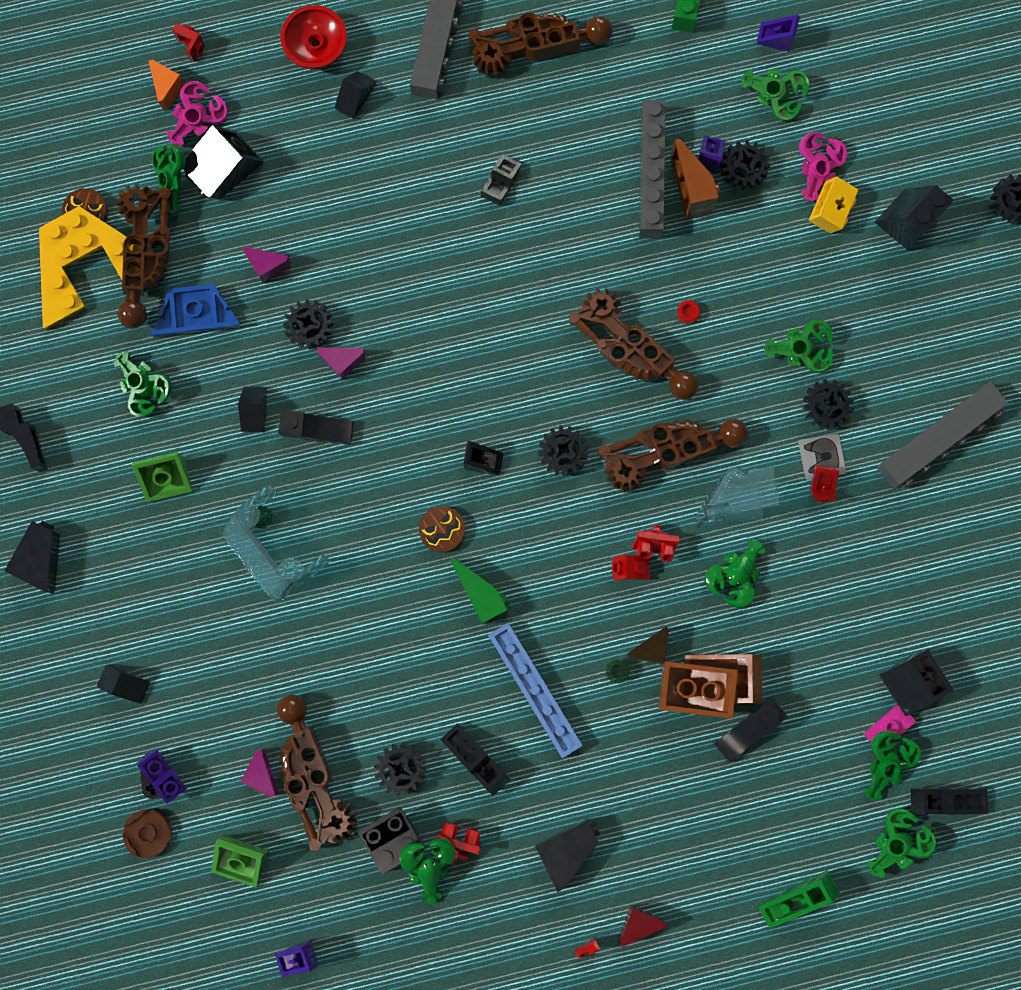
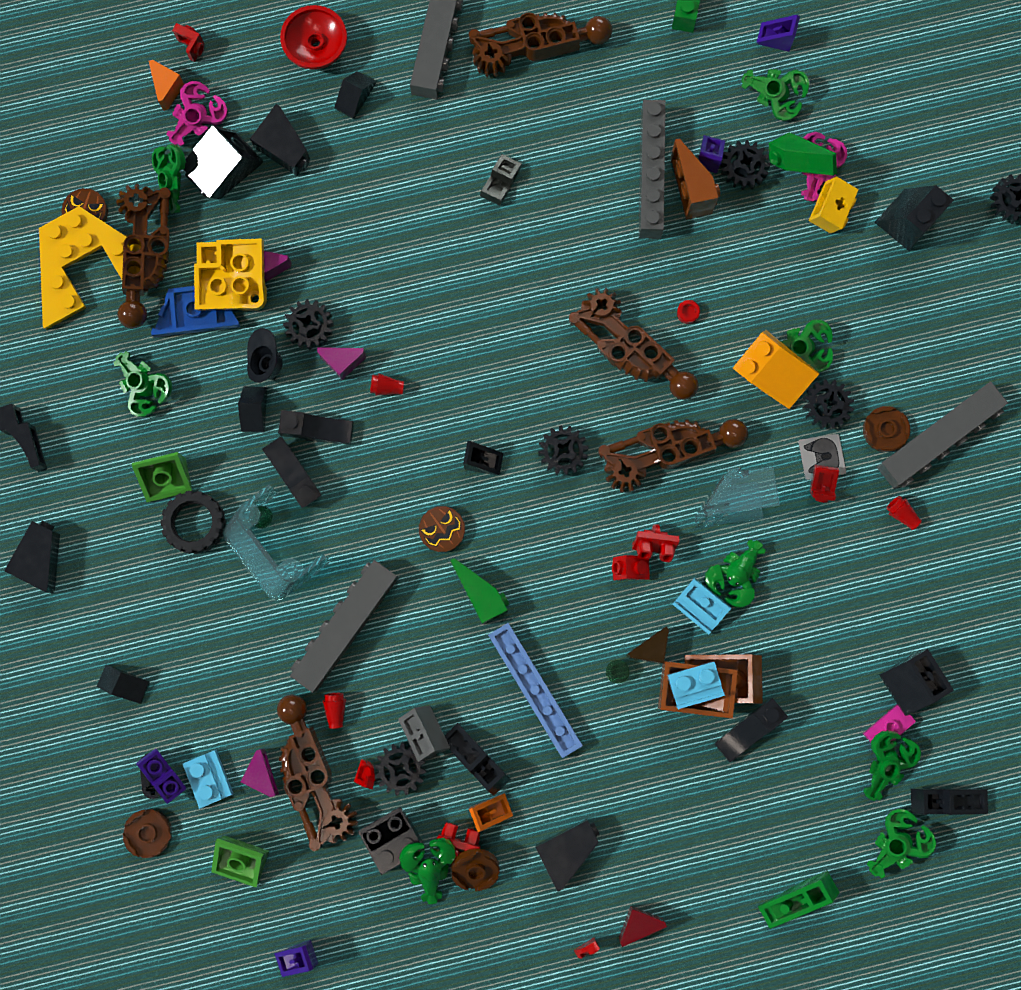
(176, 505): none -> black tyre
(207, 779): none -> medium azure plate
(230, 275): none -> yellow slope
(262, 356): none -> black piece
(280, 142): none -> black slope
(291, 471): none -> black slope
(334, 708): none -> red cone
(344, 626): none -> dark grey brick
(365, 774): none -> red tile
(385, 385): none -> red cone
(423, 733): none -> dark grey hinge
(475, 869): none -> reddish brown tile
(490, 812): none -> orange slope
(695, 685): none -> medium azure plate
(701, 606): none -> medium azure plate
(775, 369): none -> light orange slope
(801, 155): none -> green slope
(886, 429): none -> reddish brown tile
(903, 512): none -> red cone

